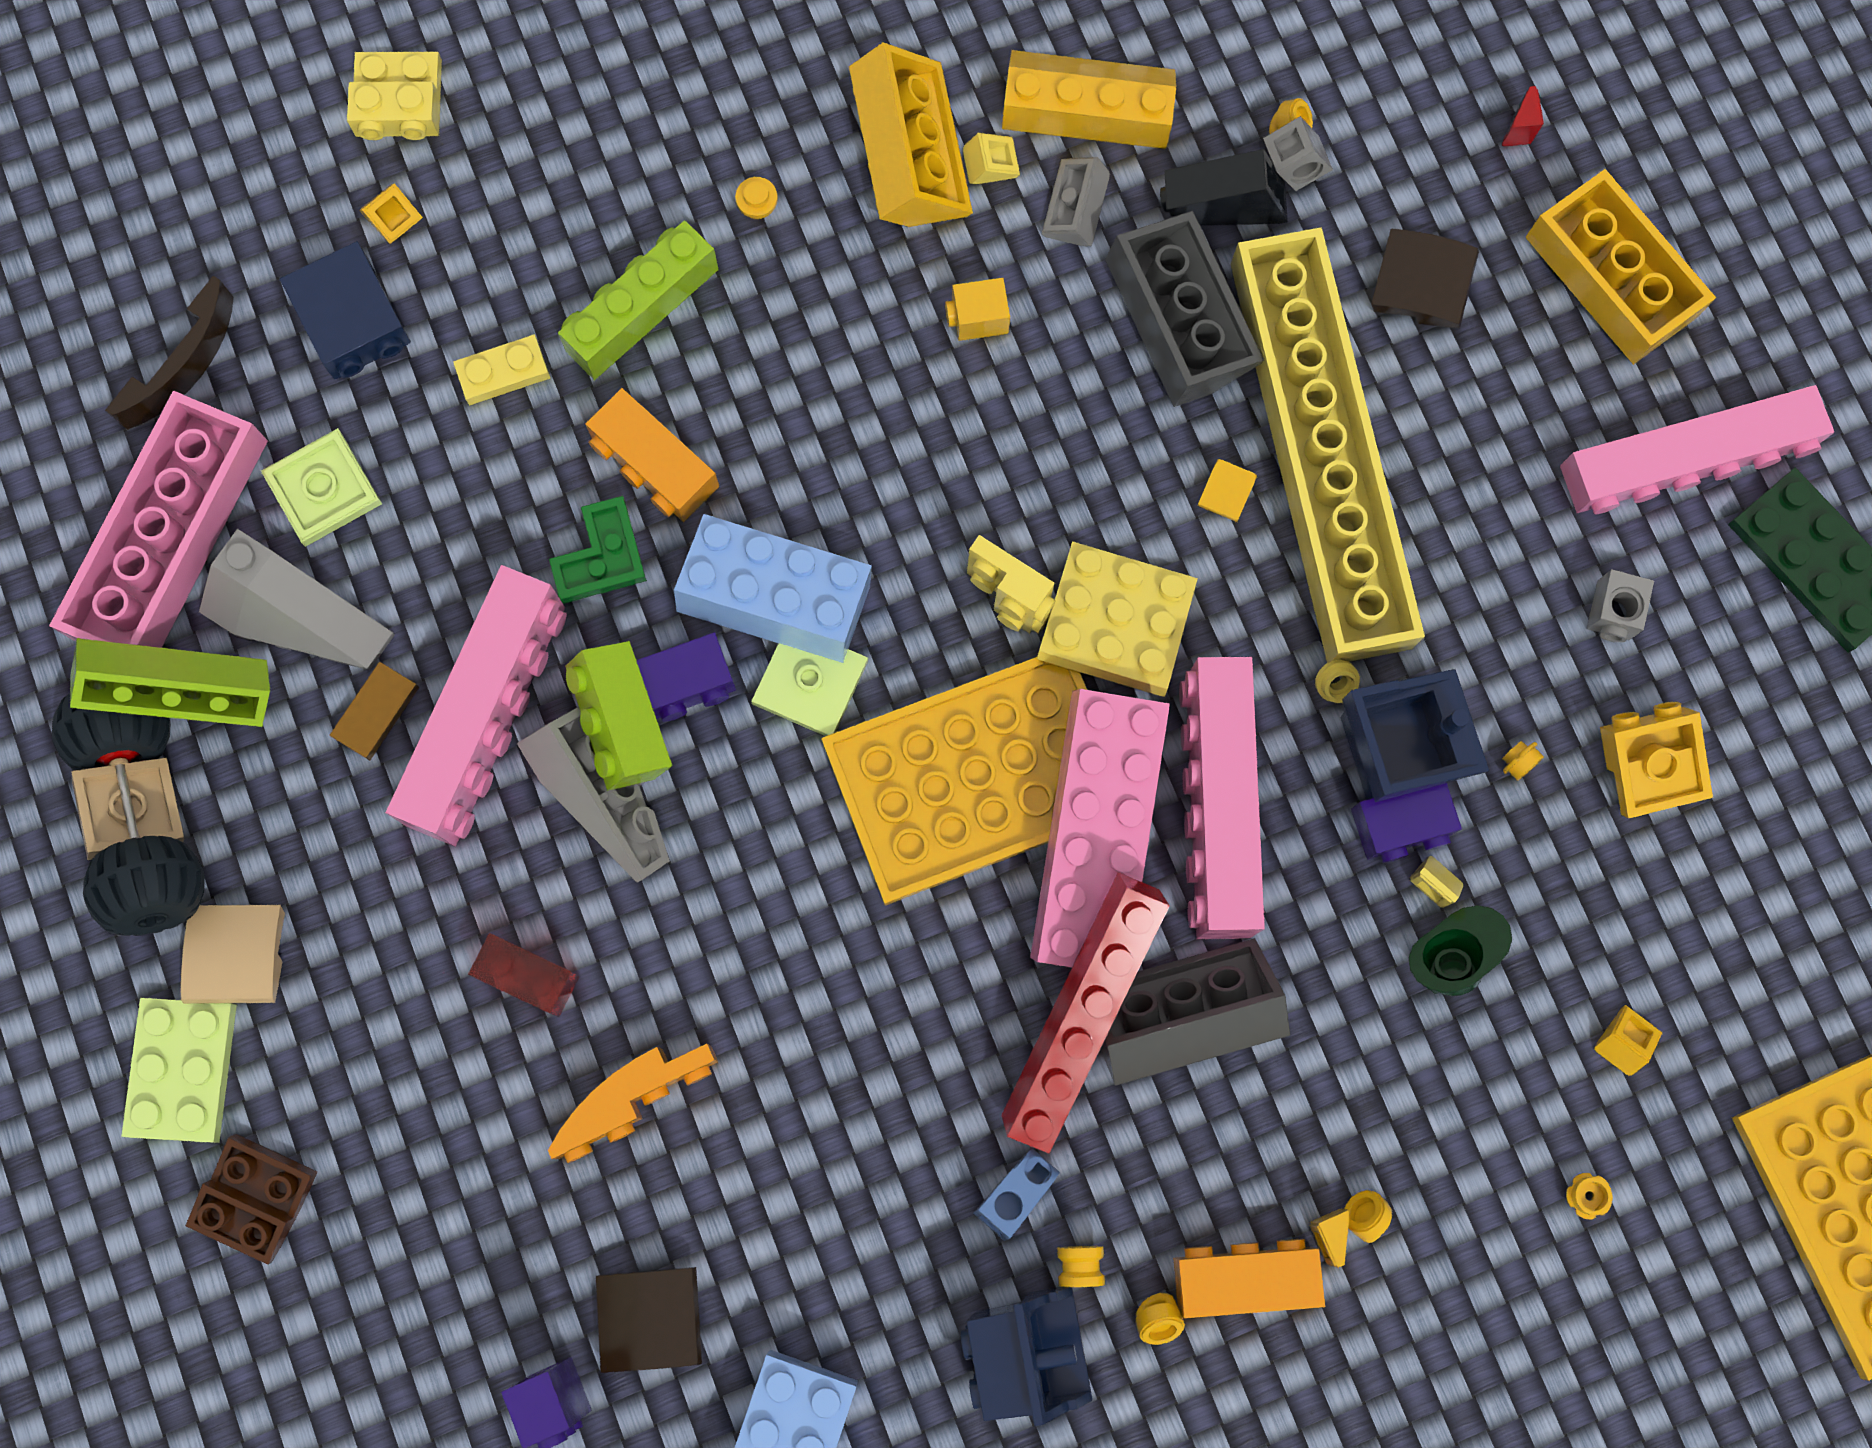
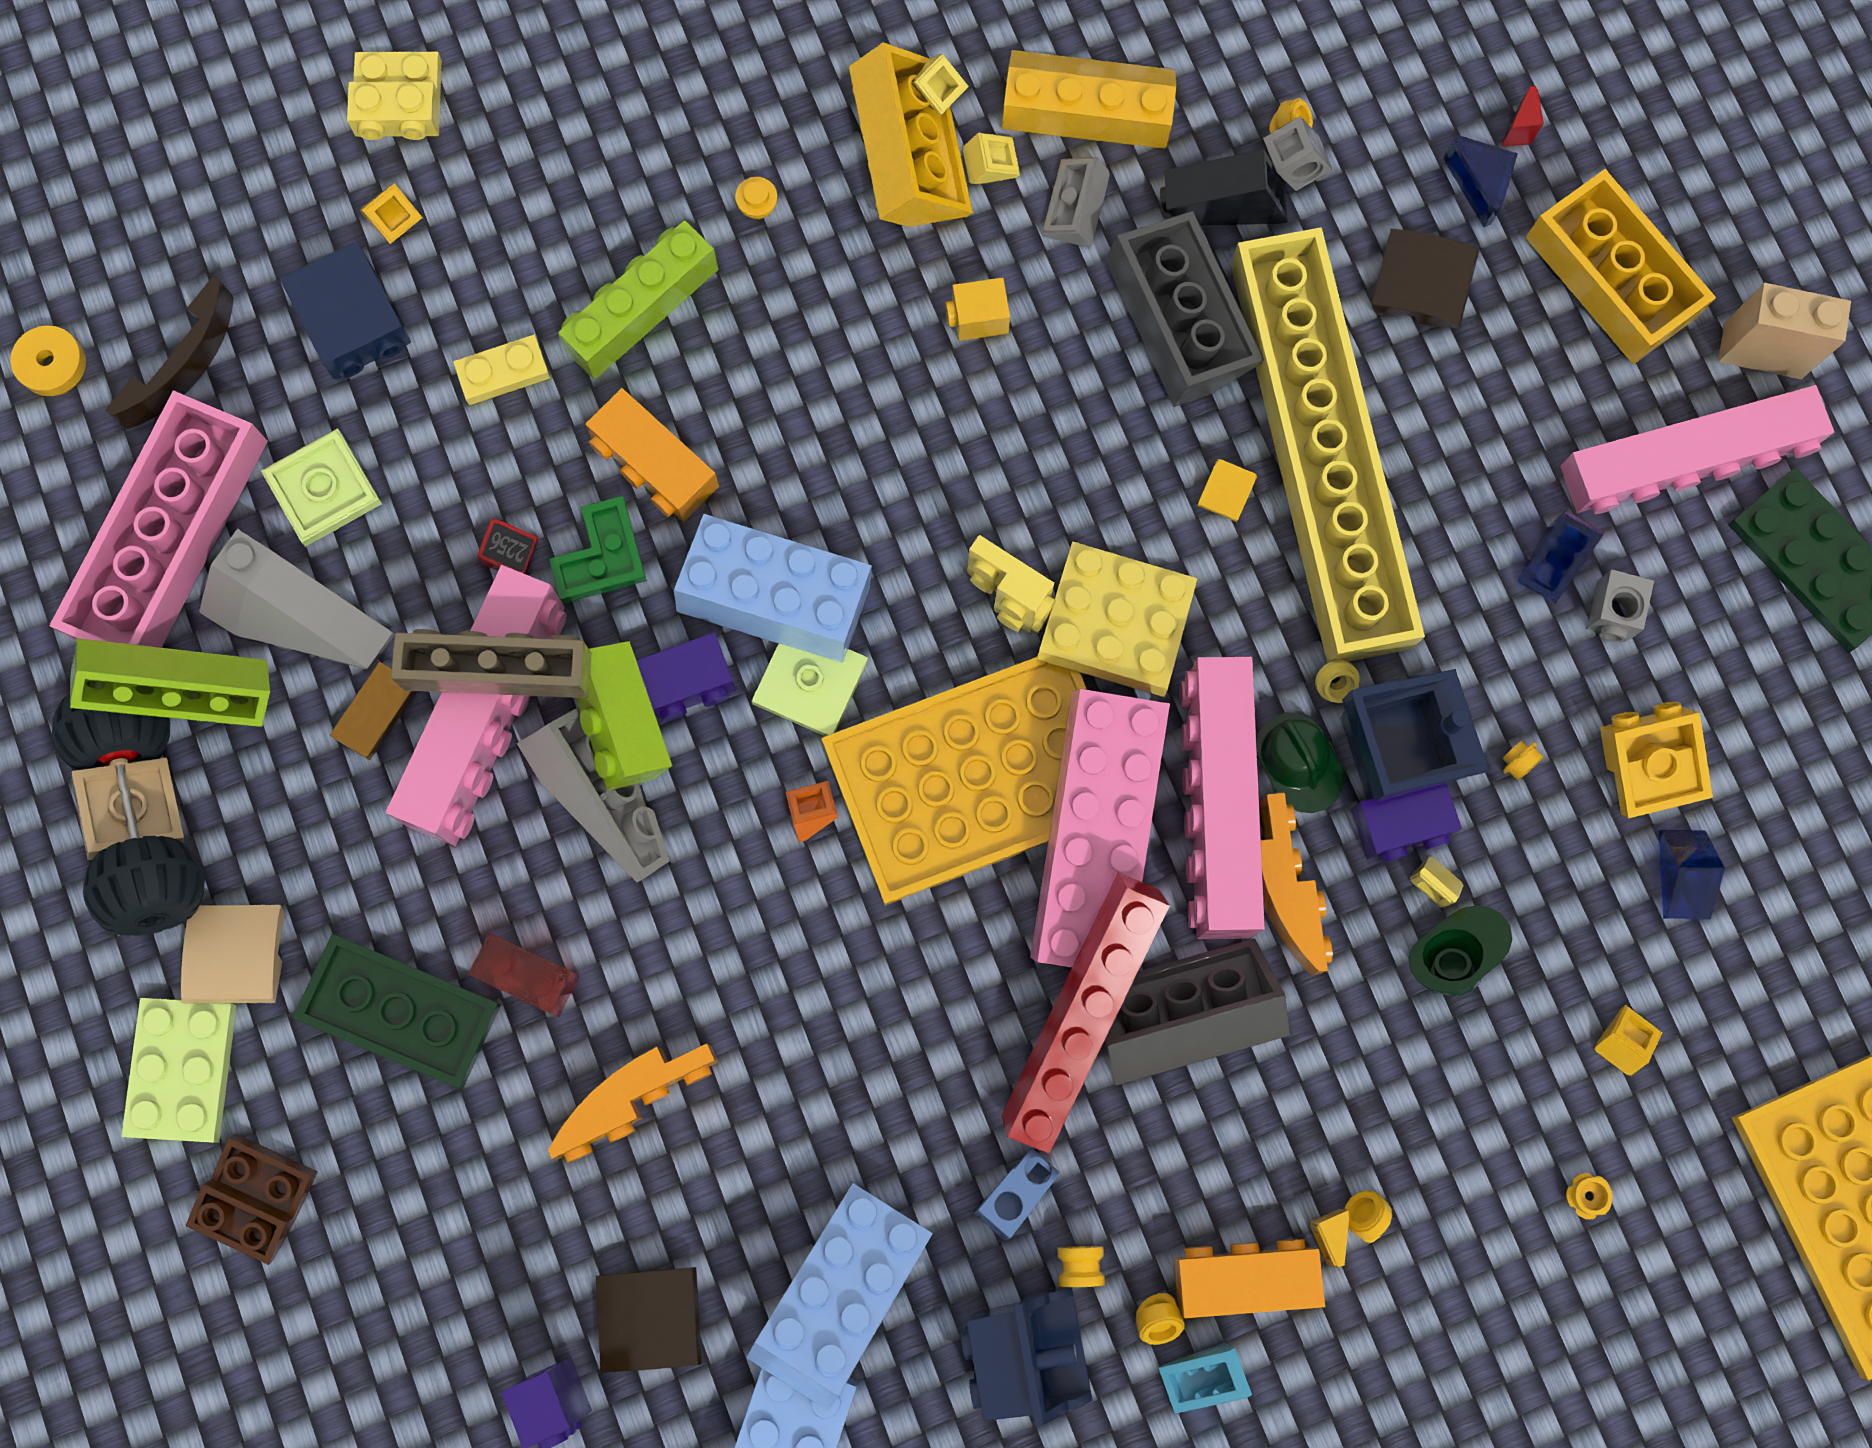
(35, 347): none -> yellow piece
(397, 1011): none -> dark green plate
(491, 664): none -> dark tan brick
(506, 547): none -> slope
(811, 809): none -> orange slope
(839, 1297): none -> light blue brick
(940, 83): none -> light yellow slope
(1205, 1379): none -> medium azure slope
(1291, 905): none -> light orange slope
(1300, 762): none -> dark green piece
(1481, 174): none -> clear blue slope
(1559, 555): none -> clear blue slope
(1689, 874): none -> clear blue slope
(1784, 331): none -> tan brick

